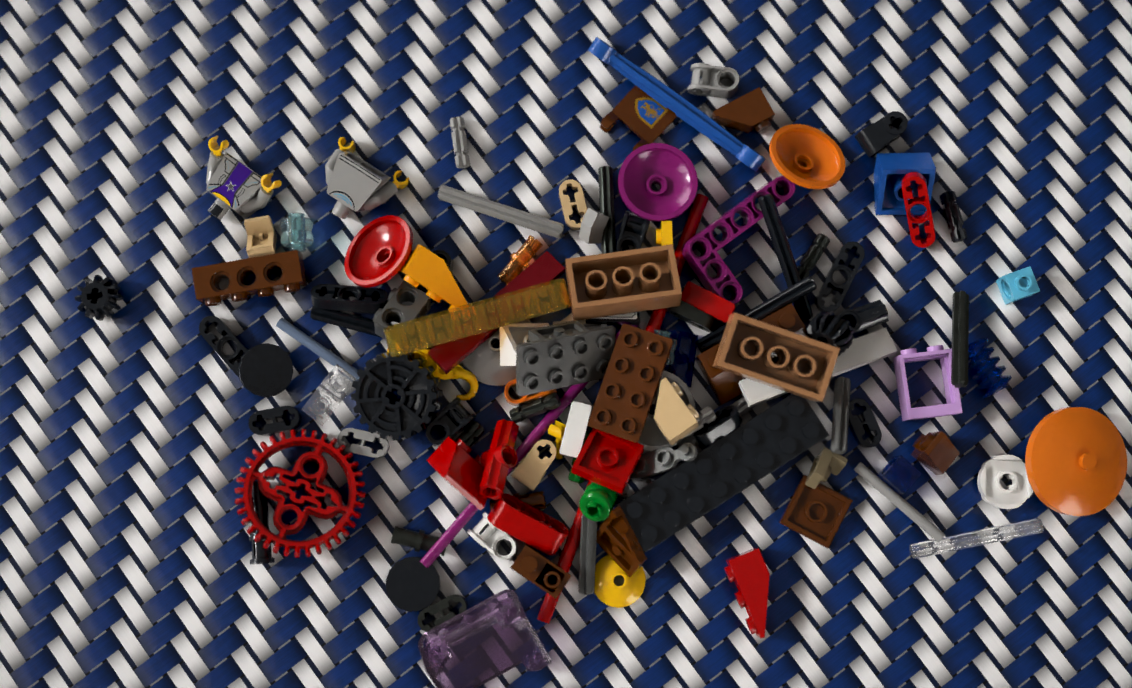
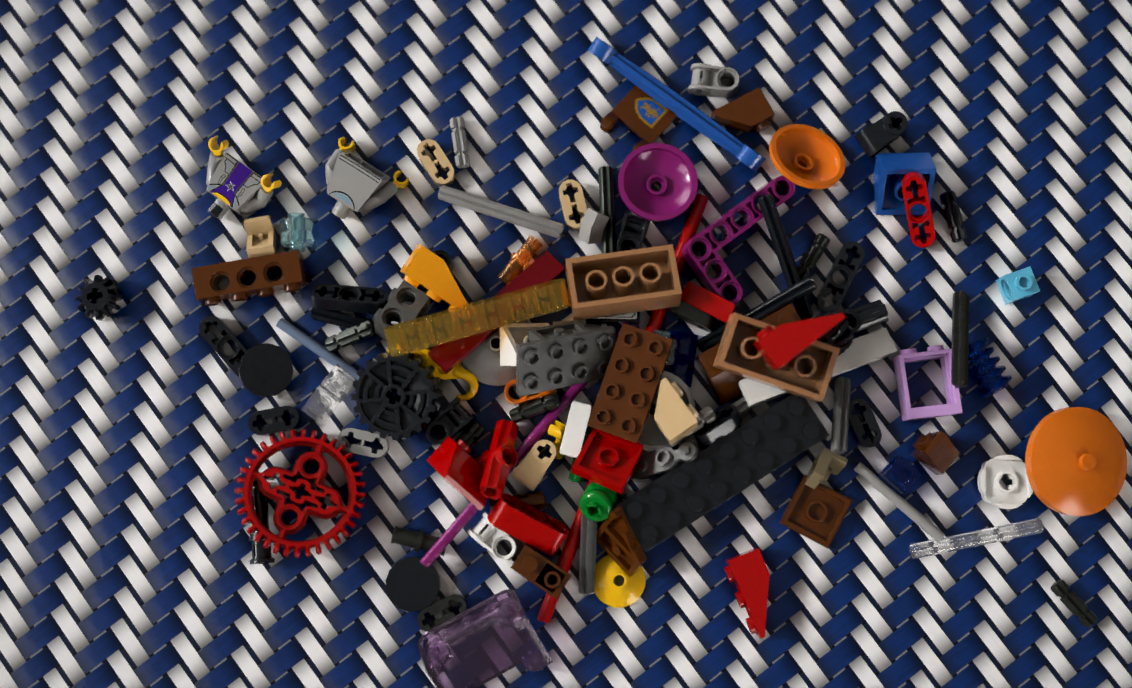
(349, 336): none -> pearl dark grey axle
(379, 251): red dish -> none
(441, 160): none -> tan beam
(664, 235): yellow plate -> none
(787, 340): none -> red slope
(1074, 603): none -> pearl dark grey axle

